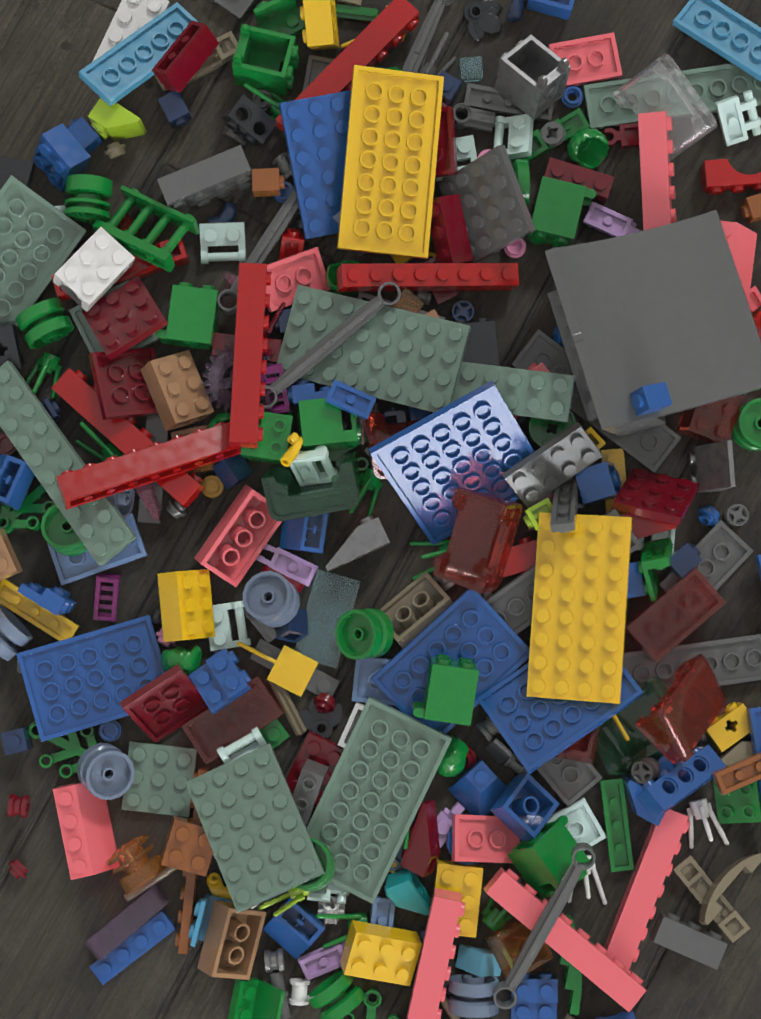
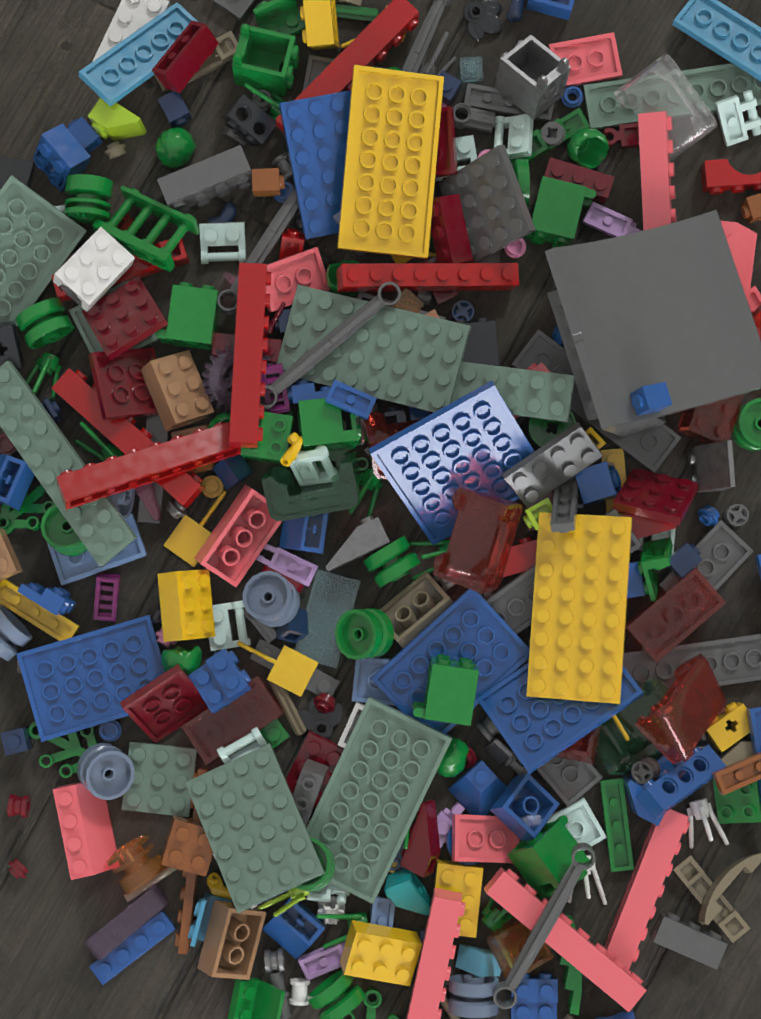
(175, 147): none -> green hair
(190, 536): none -> yellow piece
(393, 564): none -> green wheel

